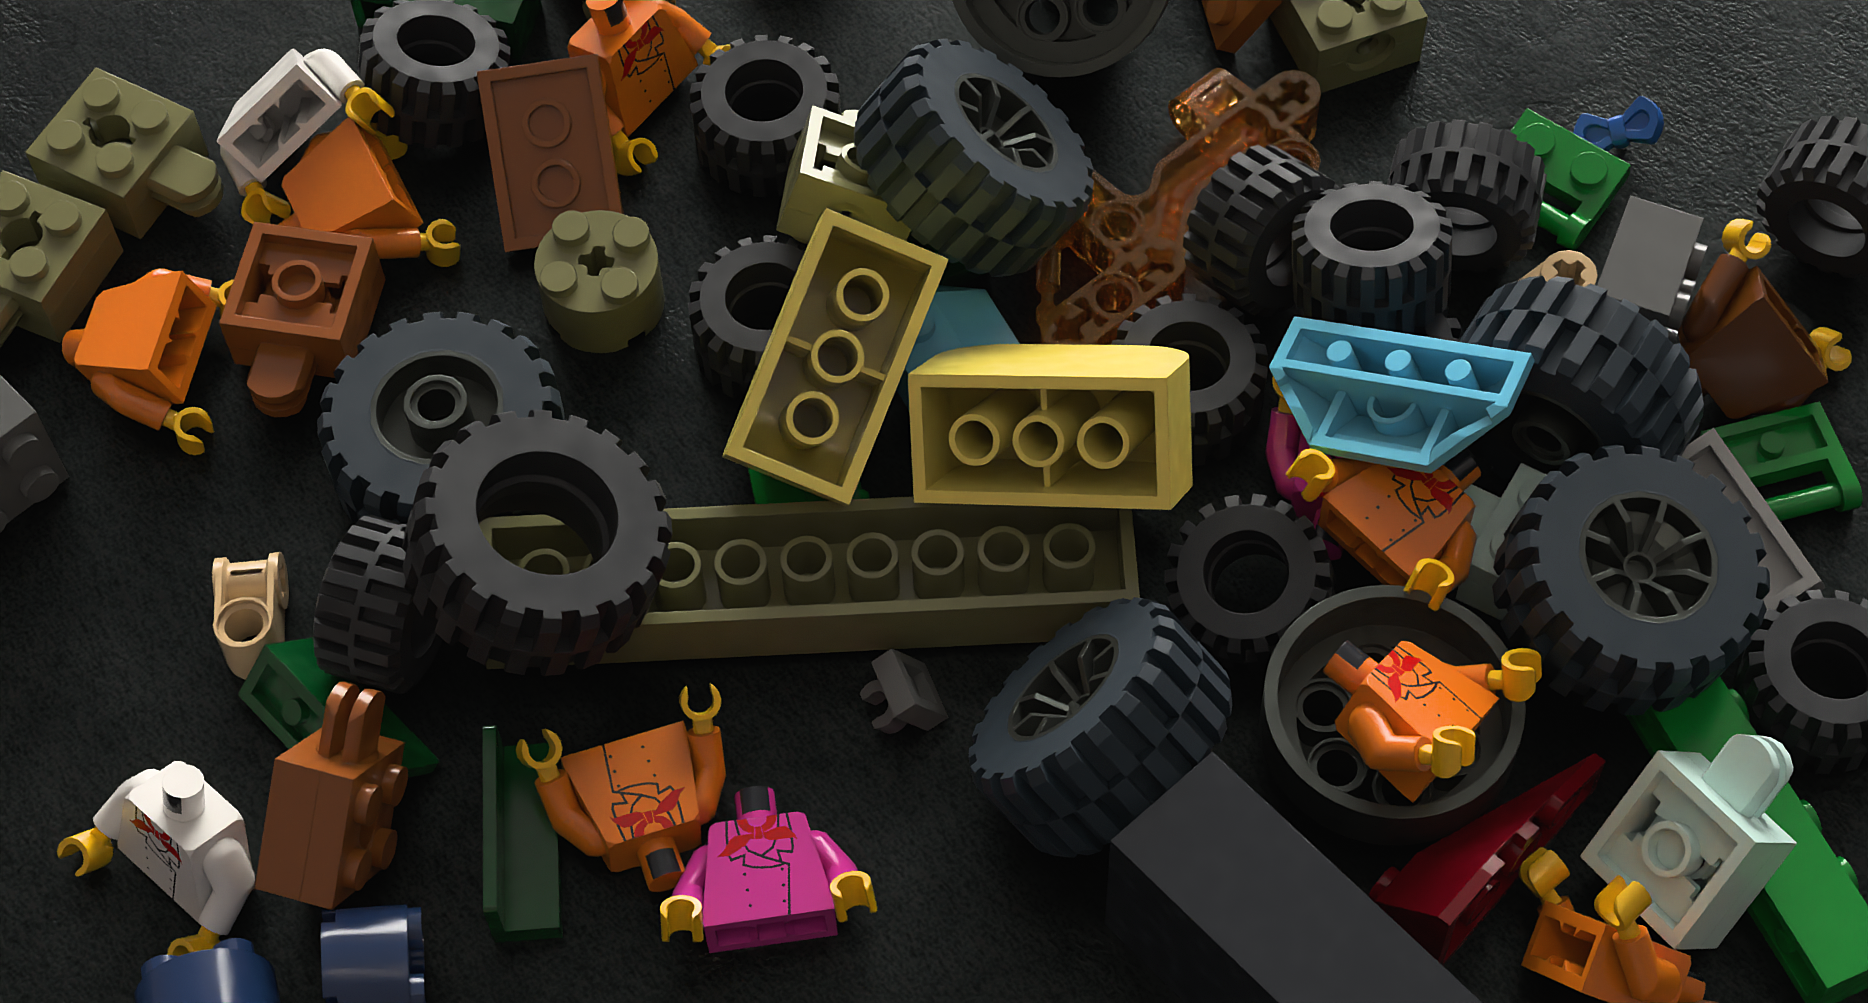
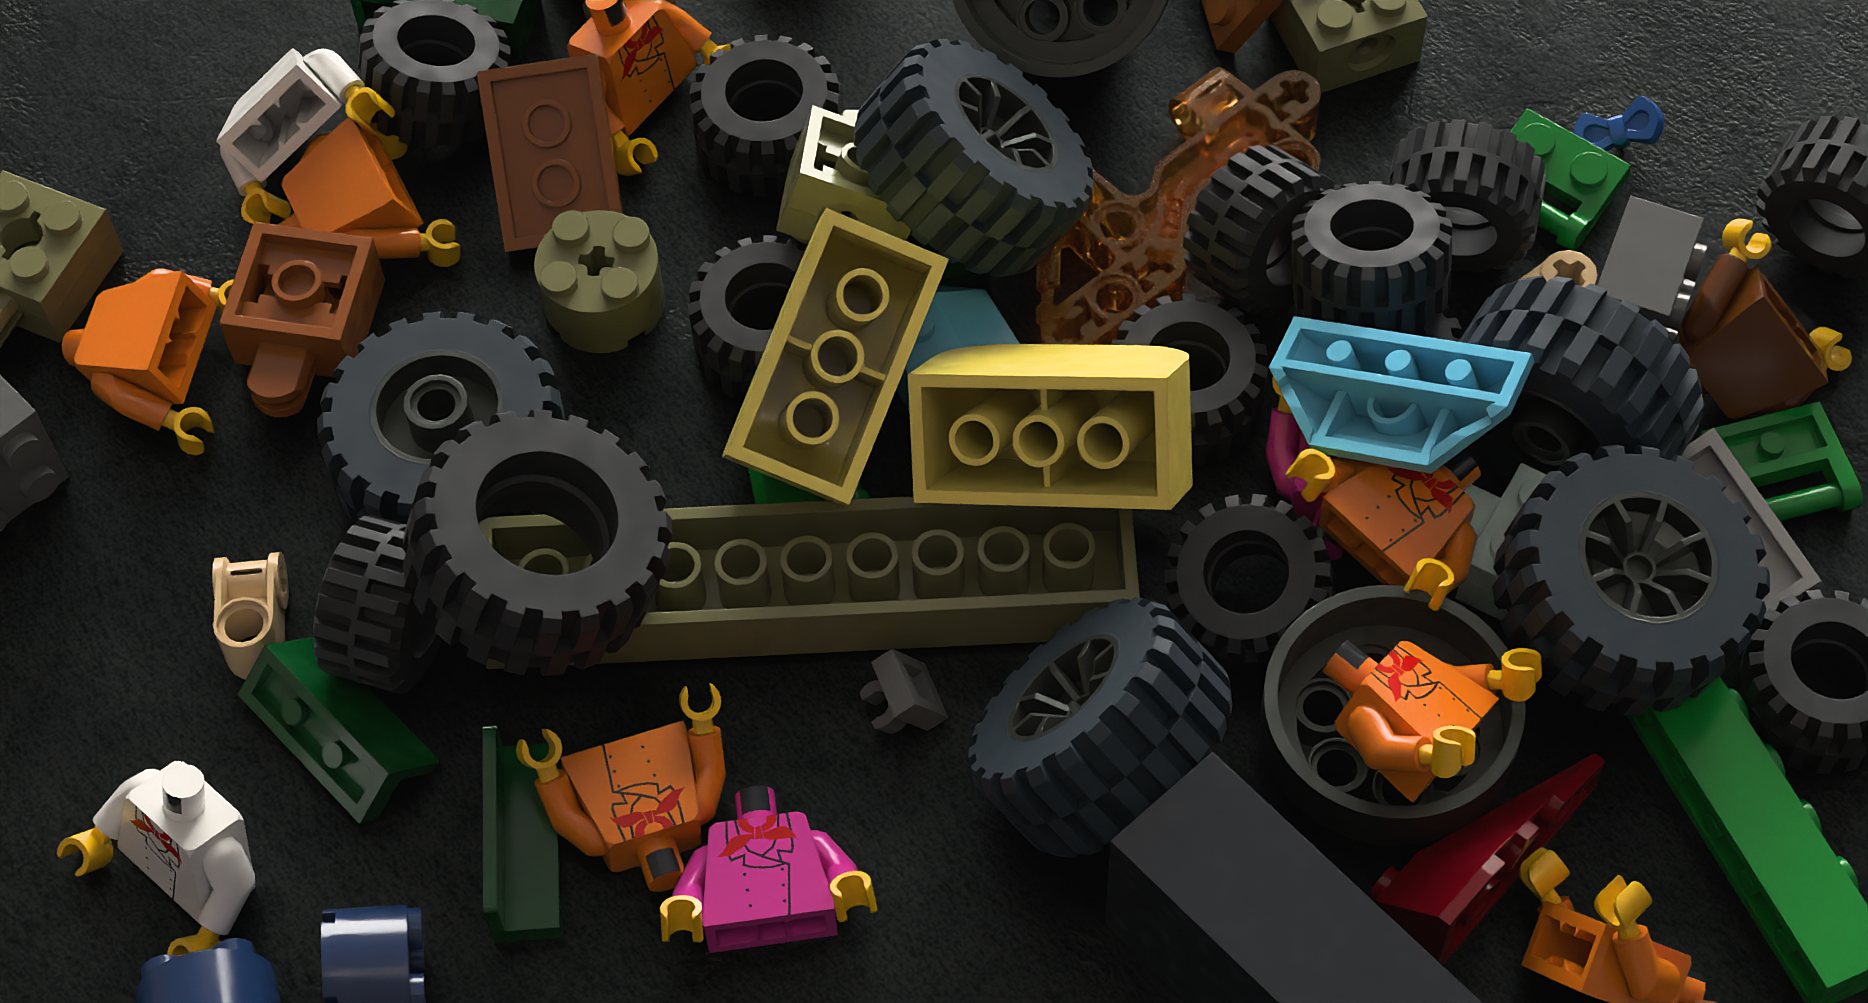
(90, 154): olive brick -> none
(333, 804): dark orange brick -> none
(1692, 813): light aqua brick -> none

